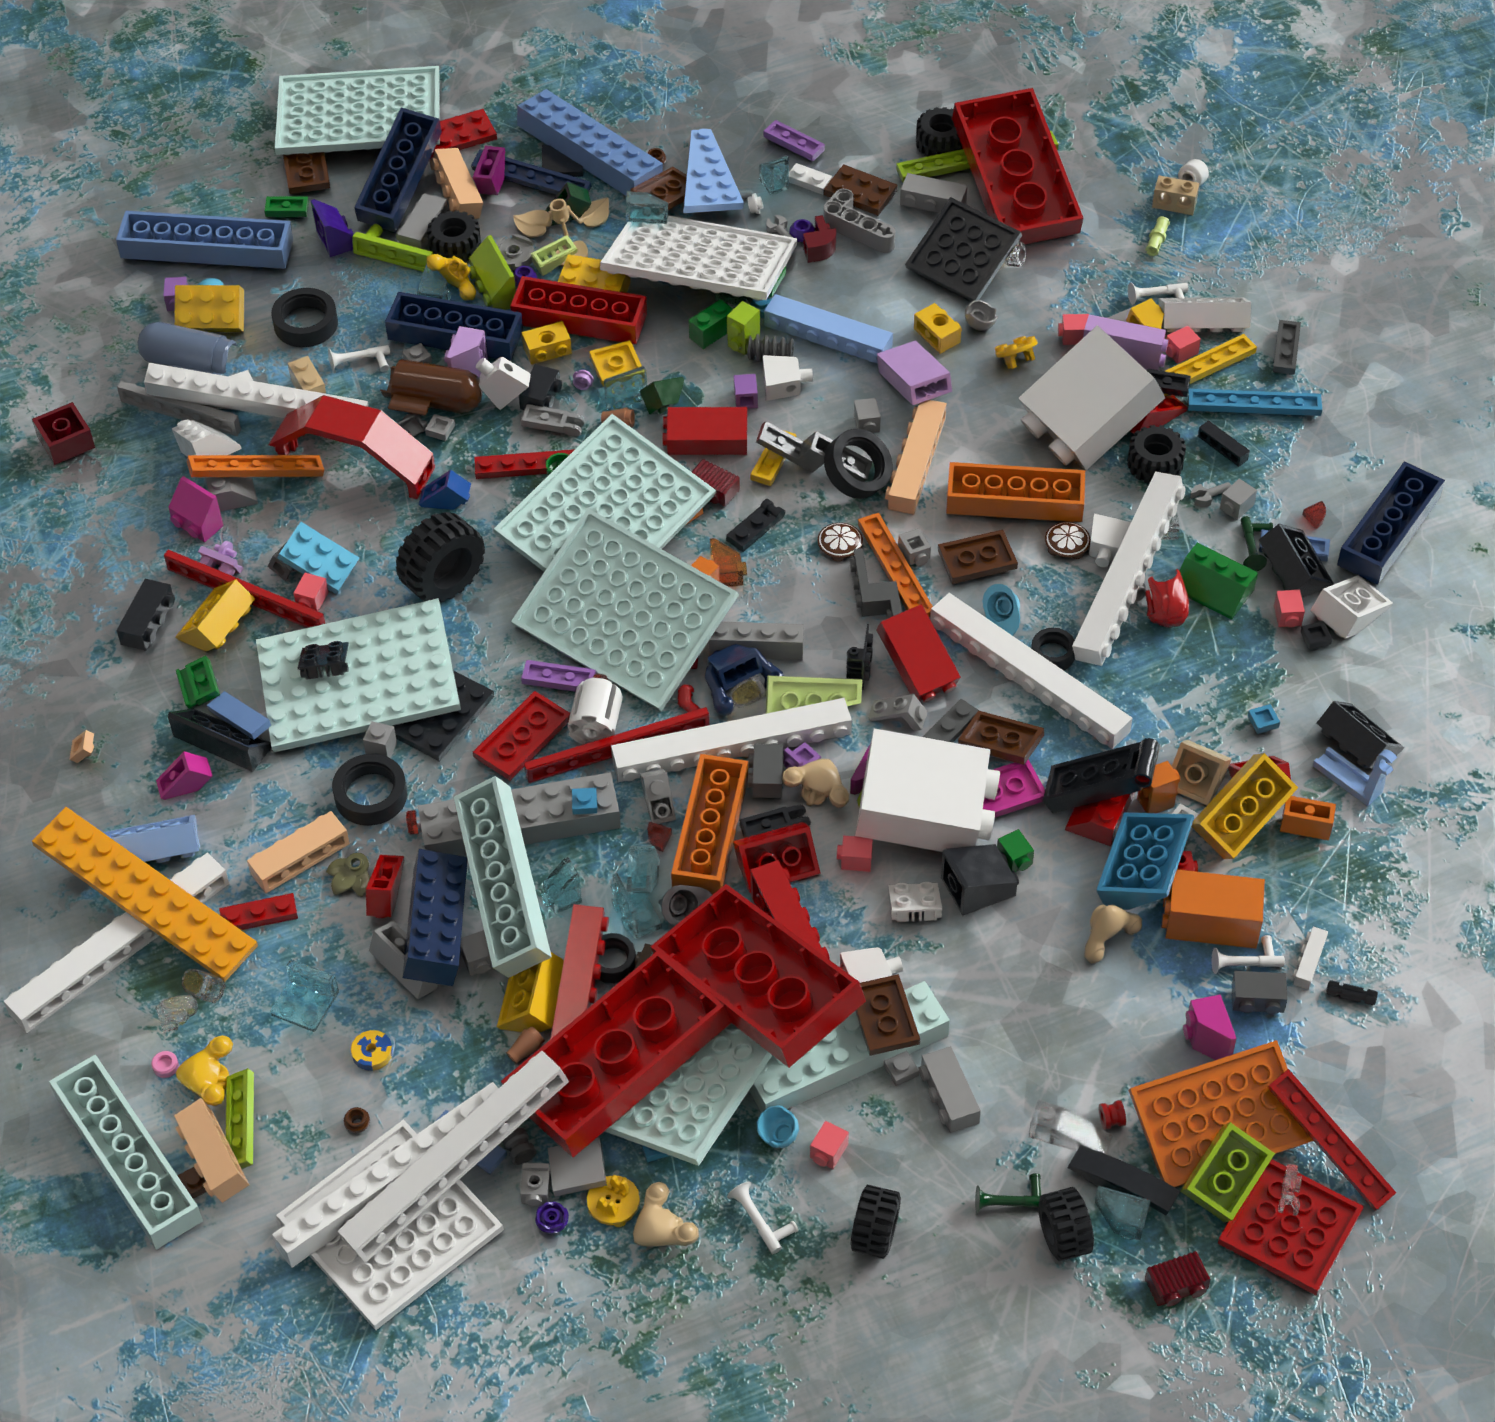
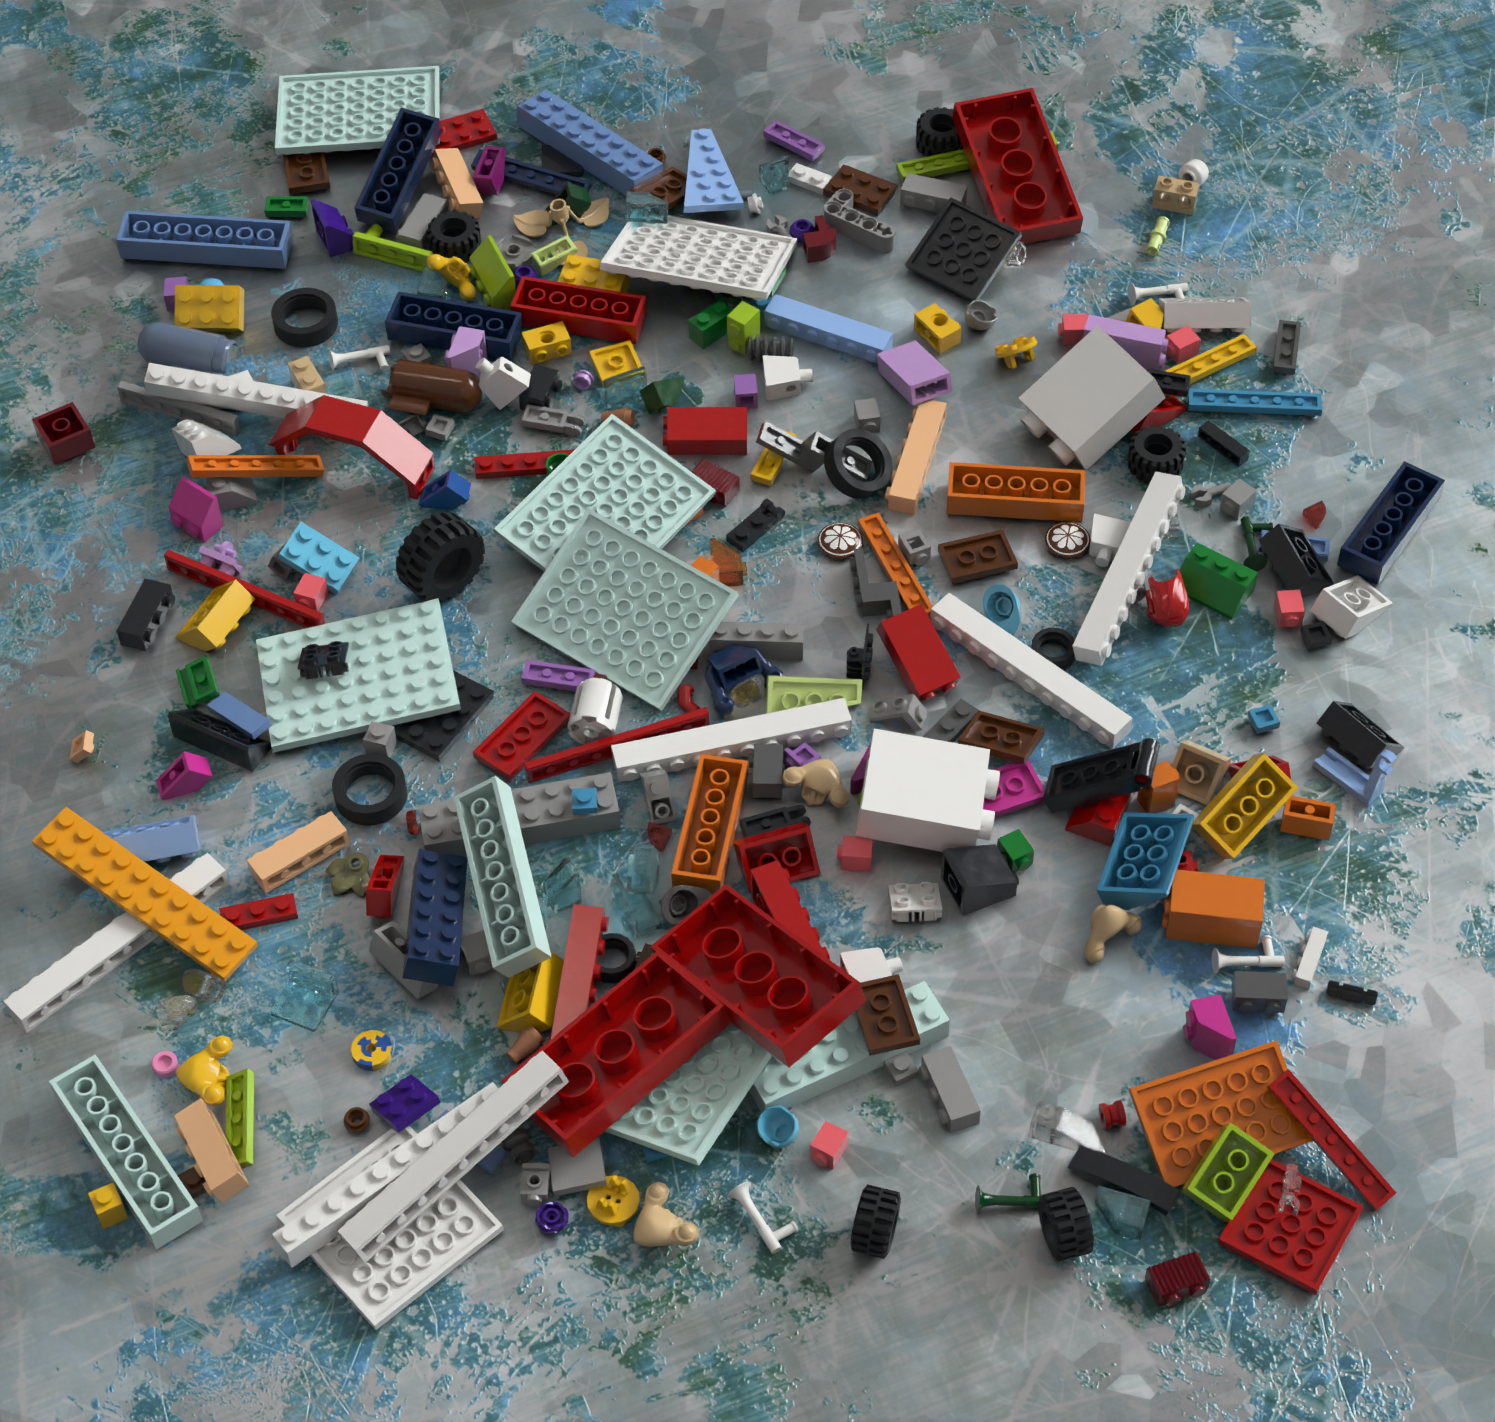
(108, 1205): none -> yellow brick
(404, 1103): none -> dark purple plate

